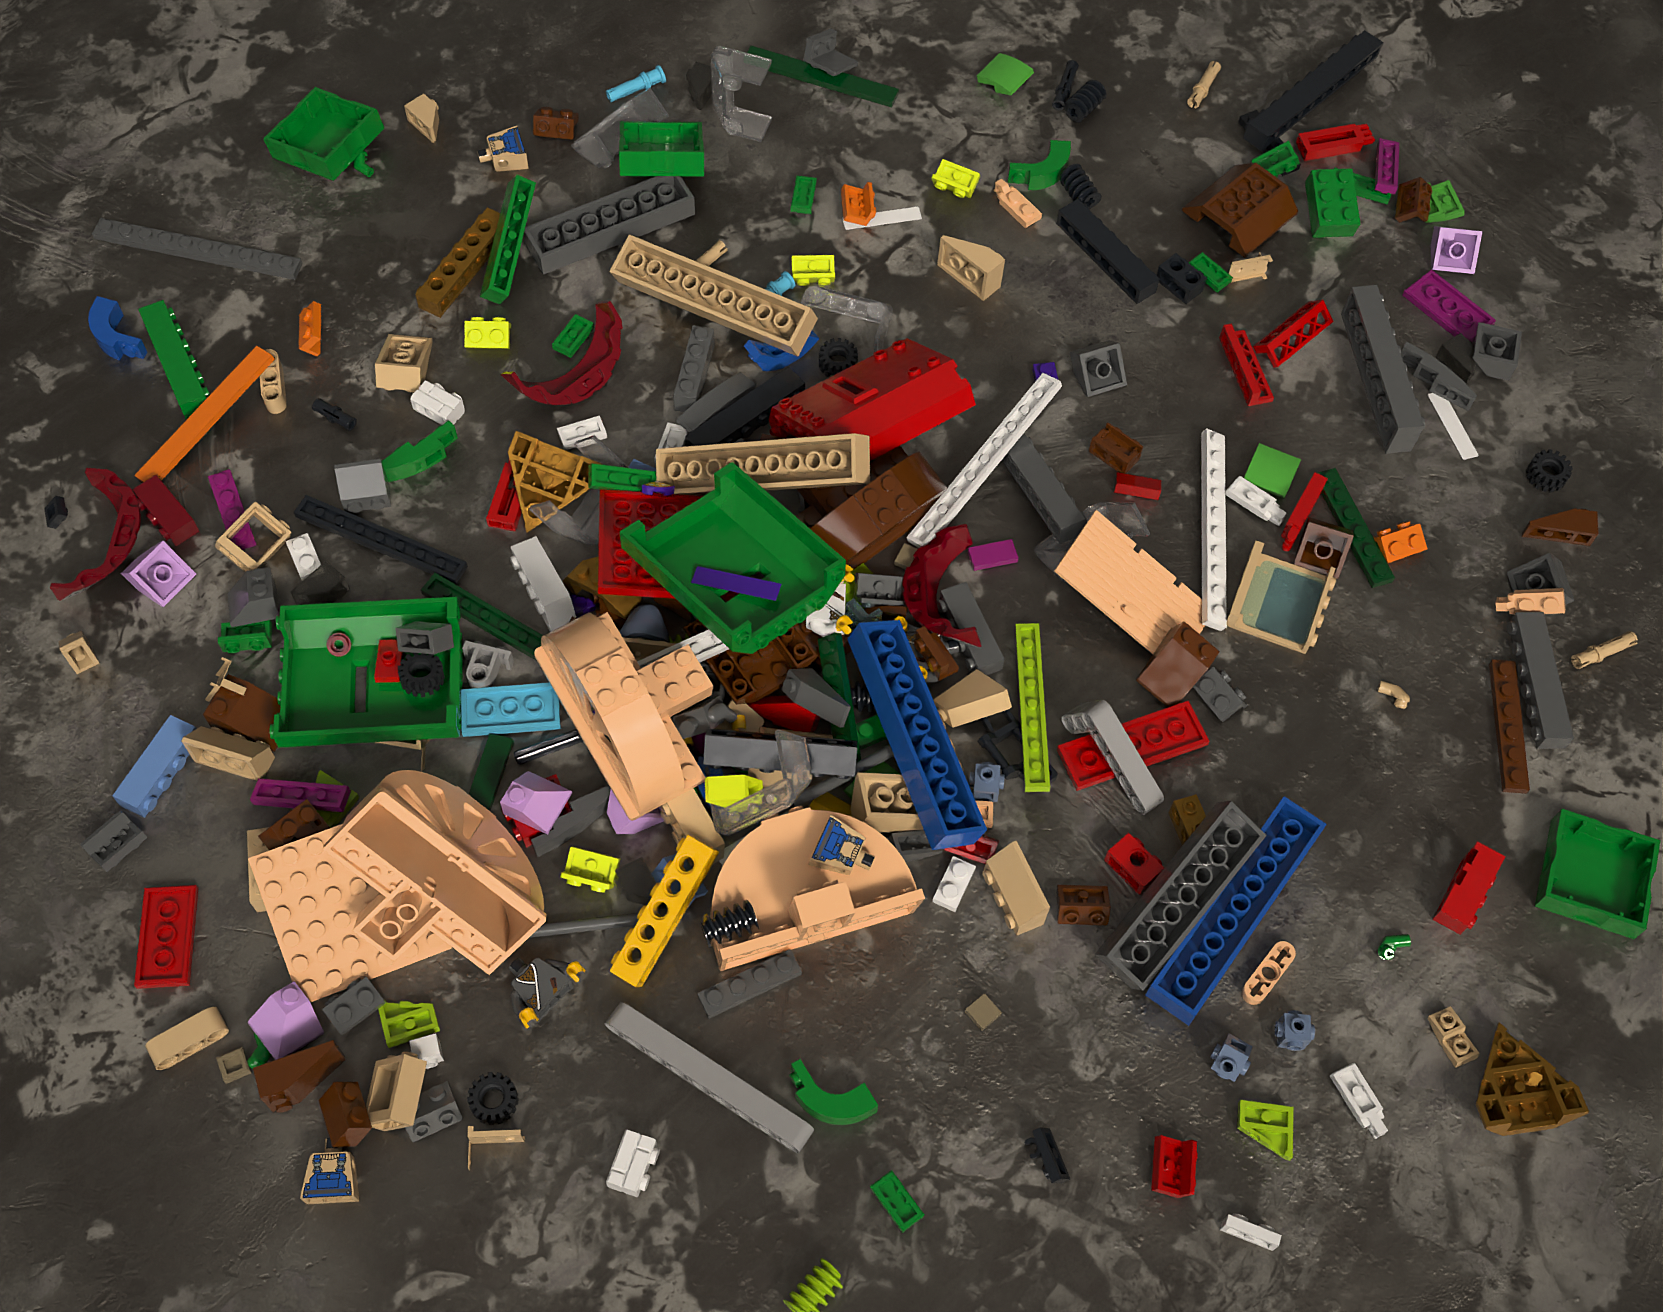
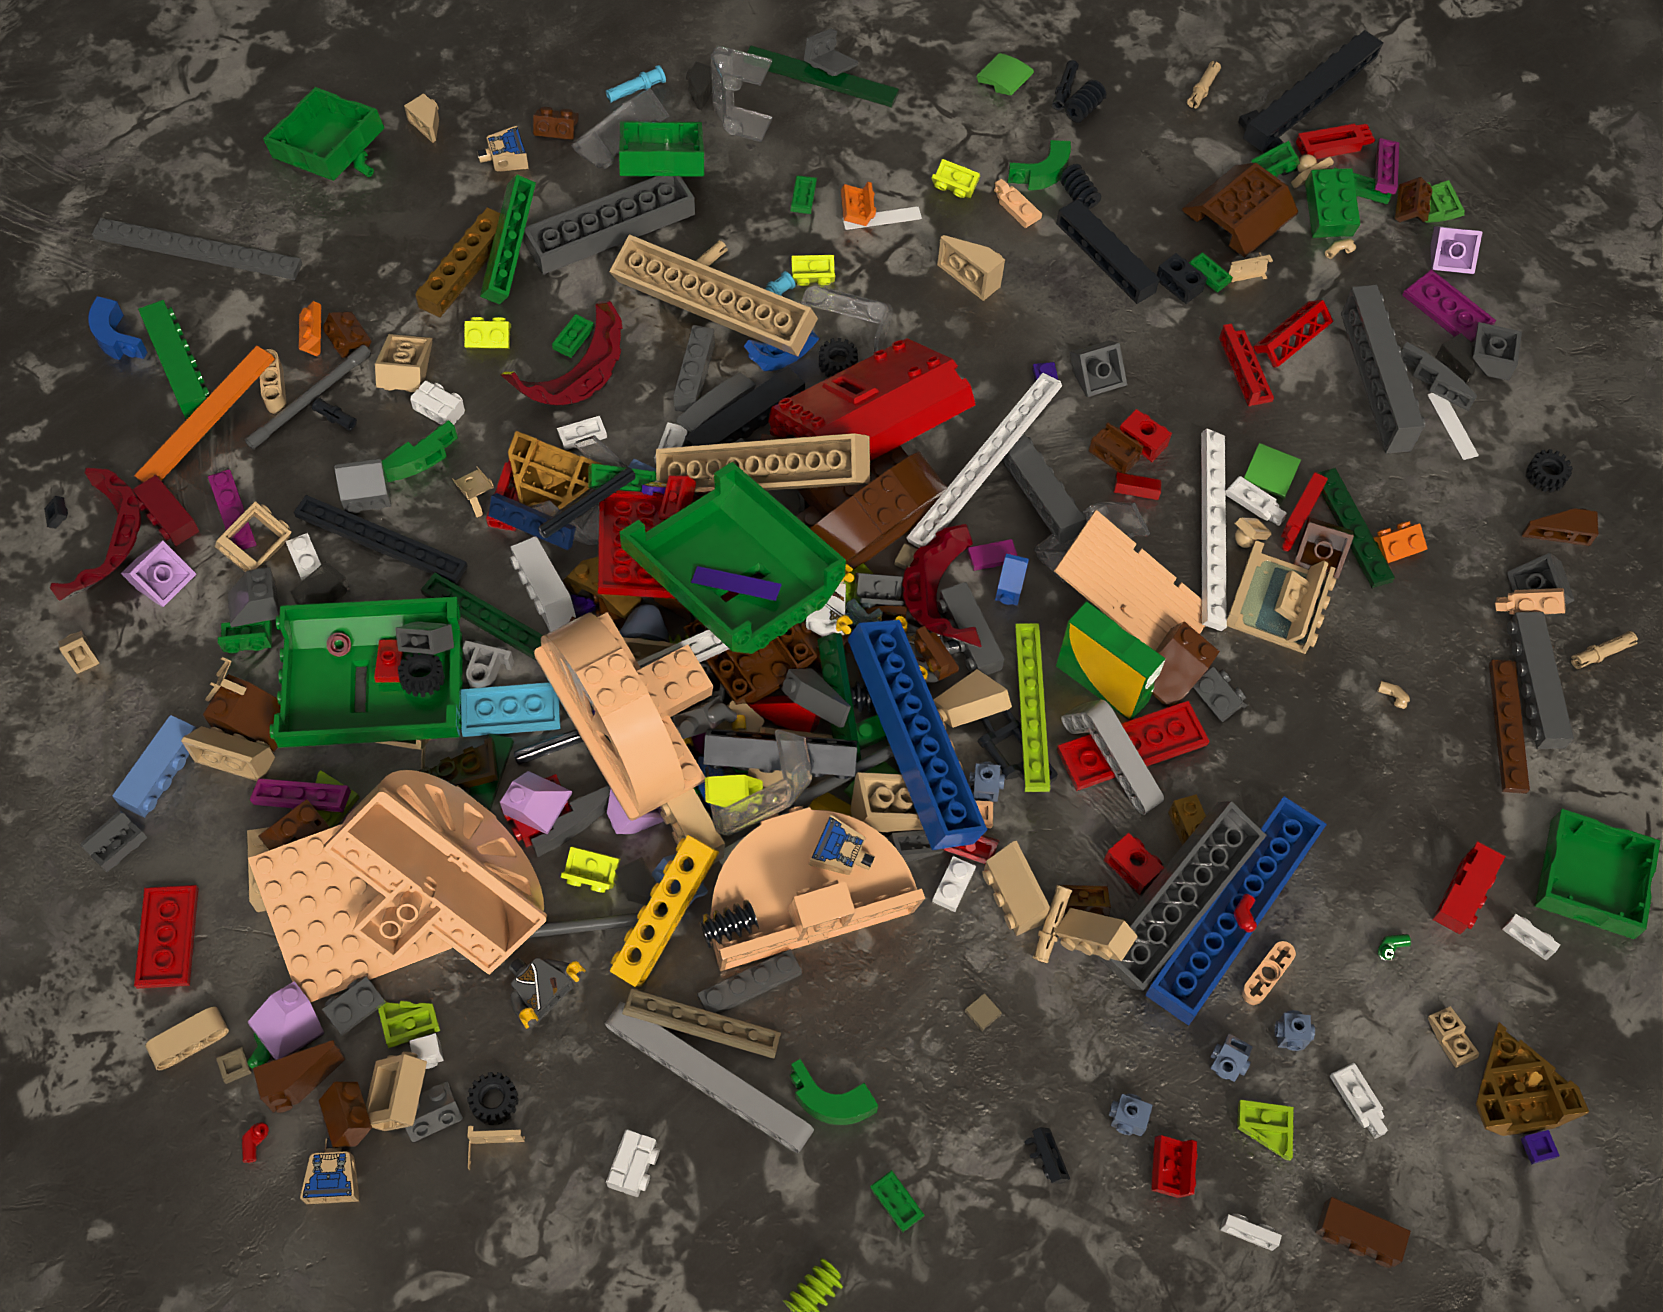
(251, 1140): none -> red arm
(266, 430): none -> dark grey piece
(345, 332): none -> reddish brown bracket
(469, 769): none -> dark brown wing
(472, 486): none -> tan piece
(528, 520): none -> dark blue plate
(586, 502): none -> black axle
(677, 495): none -> red slope
(701, 1023): none -> dark tan tile
(1011, 579): none -> slope
(1052, 921): none -> tan pin
(1095, 934): none -> tan brick
(1109, 661): none -> tile
(1130, 1114): none -> sand blue brick
(1157, 436): none -> red brick
(1243, 915): none -> red arm
(1249, 531): none -> tan tile
(1299, 598): none -> tan bracket
(1309, 163): none -> tan tile
(1346, 244): none -> tan arm
(1362, 1232): none -> reddish brown brick
(1531, 937): none -> white plate
(1540, 1147): none -> dark purple plate

